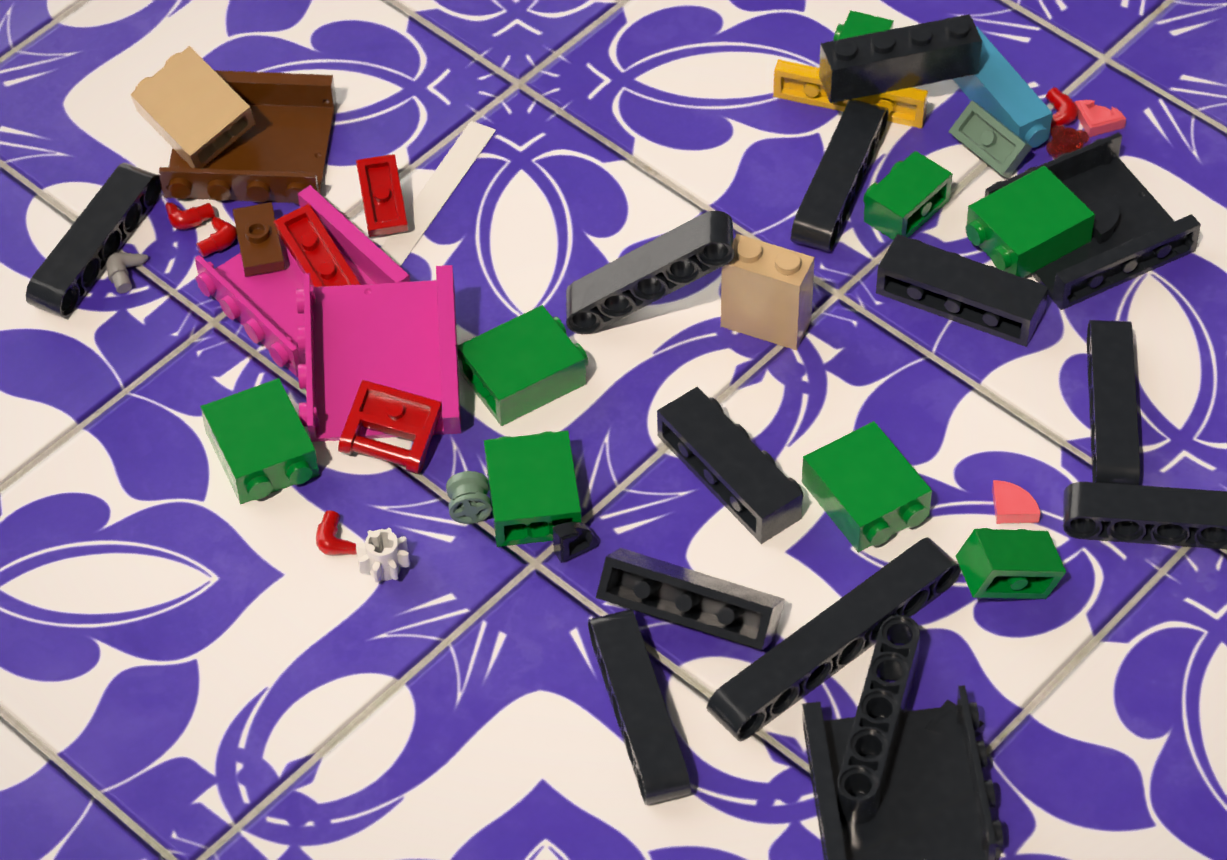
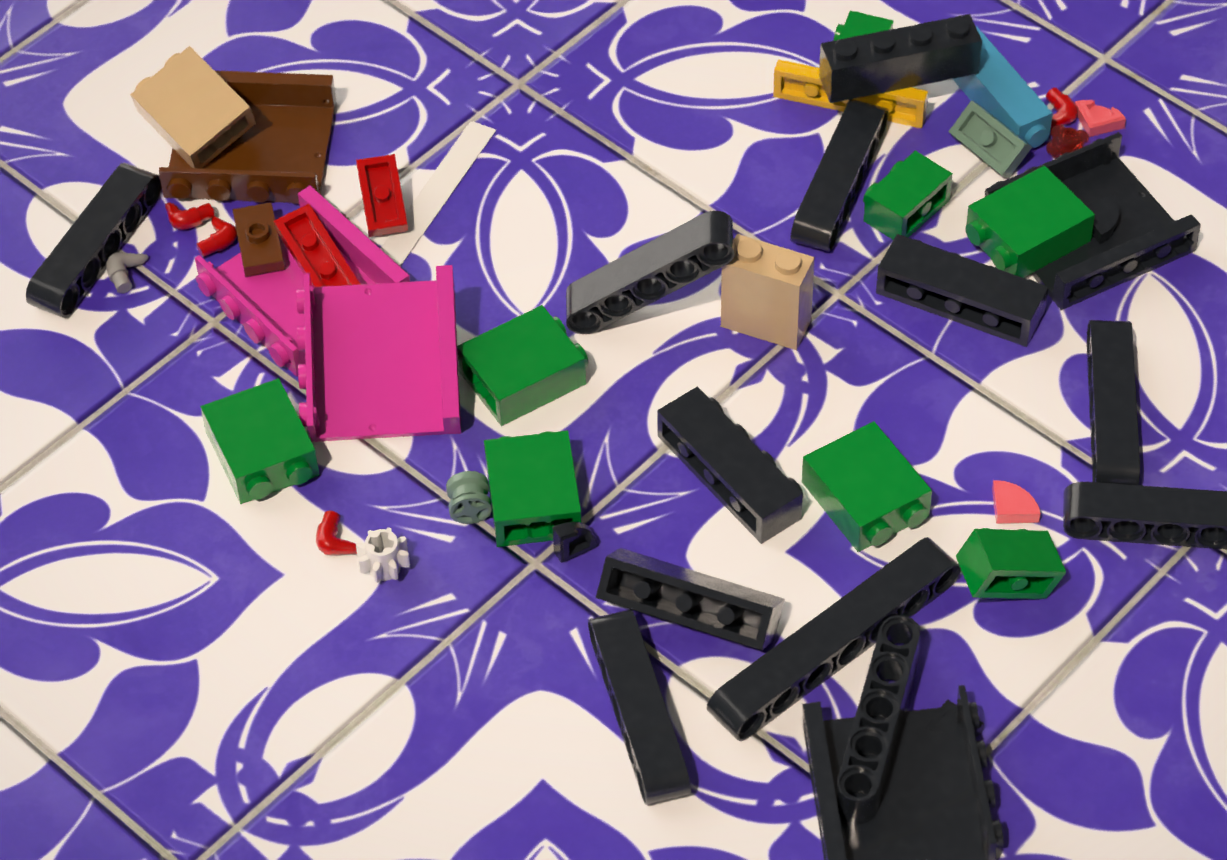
(395, 414): red plate -> none

